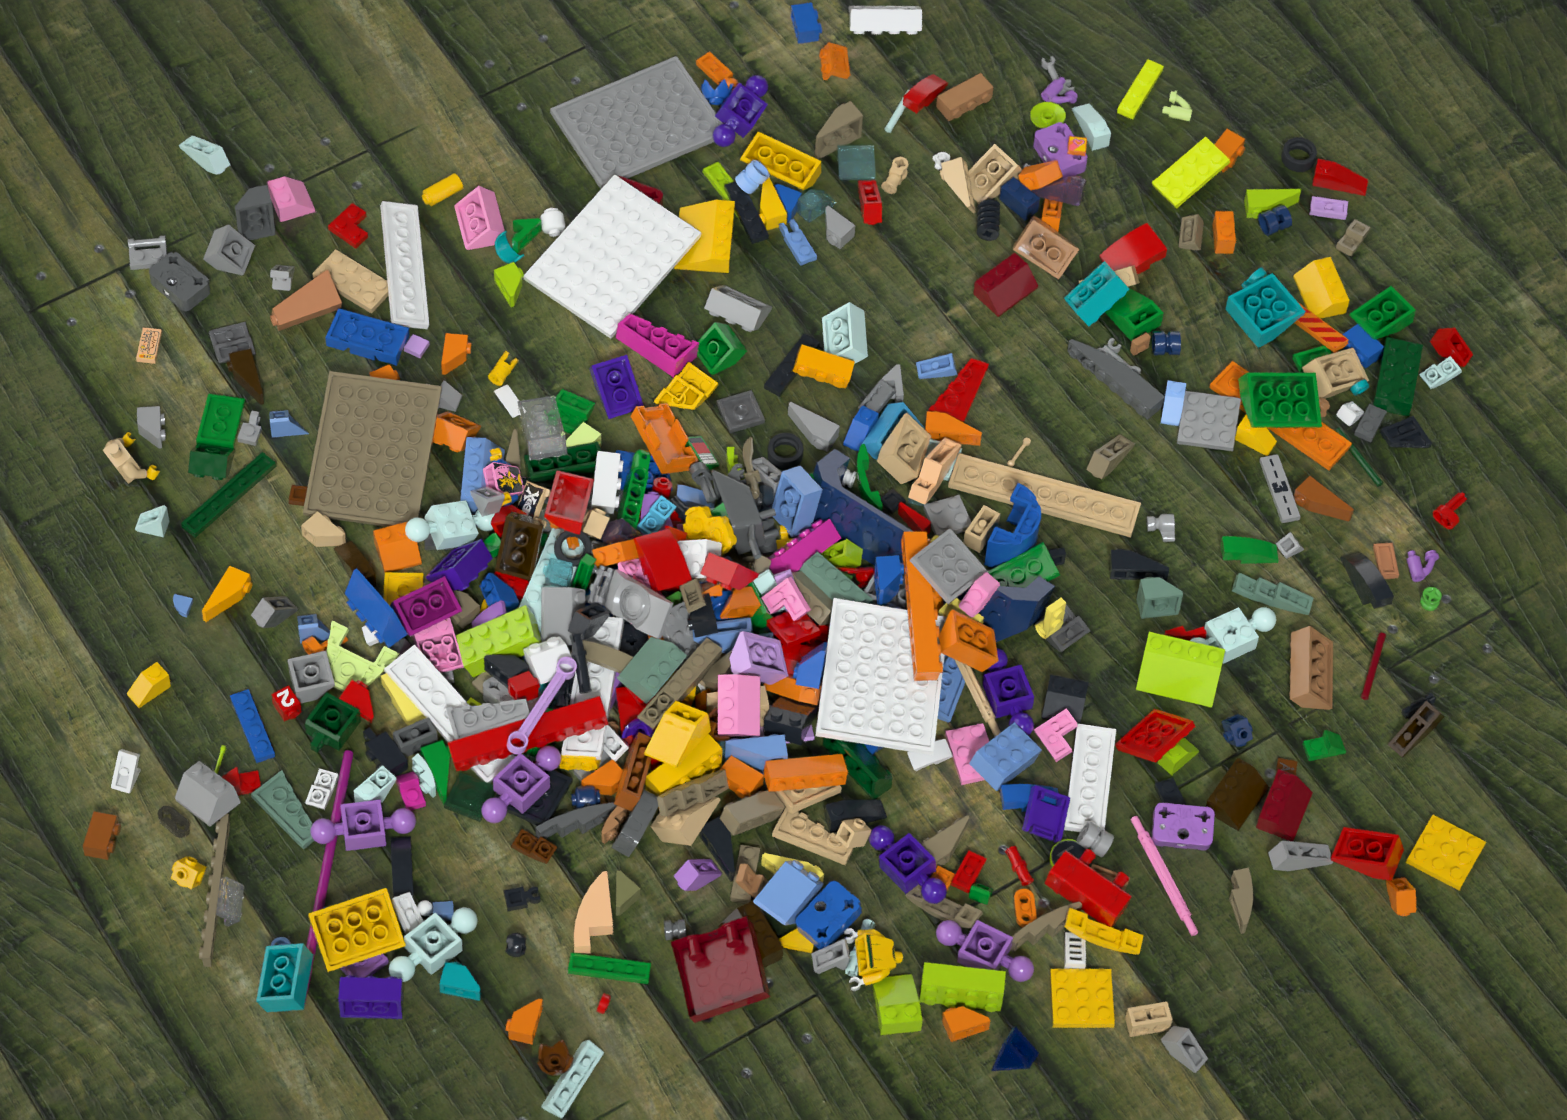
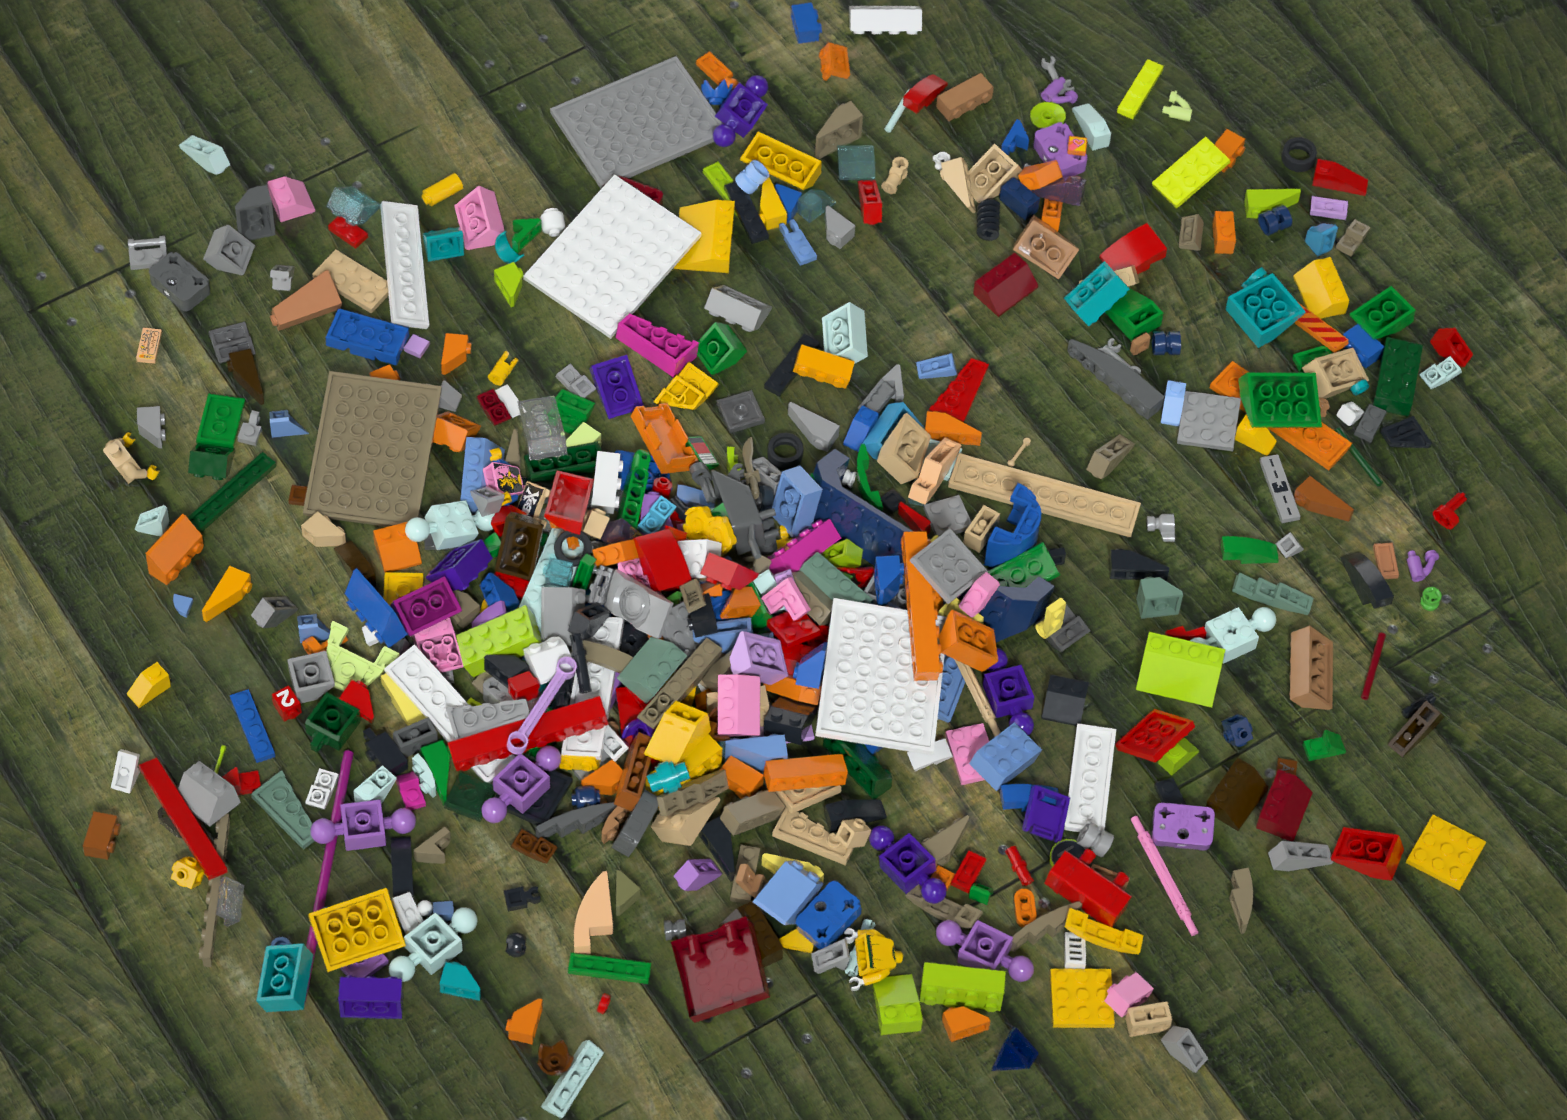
(174, 550): none -> orange slope
(183, 818): none -> red tile
(352, 205): none -> clear light blue slope
(430, 849): none -> dark tan slope
(443, 244): none -> teal slope
(493, 407): none -> dark red slope
(575, 382): none -> light grey slope
(668, 777): none -> teal piece
(1016, 137): none -> blue slope
(1052, 734): bright pink plate -> none
(1129, 993): none -> bright pink brick
(1321, 238): none -> dark azure slope
(1401, 896): orange slope -> none

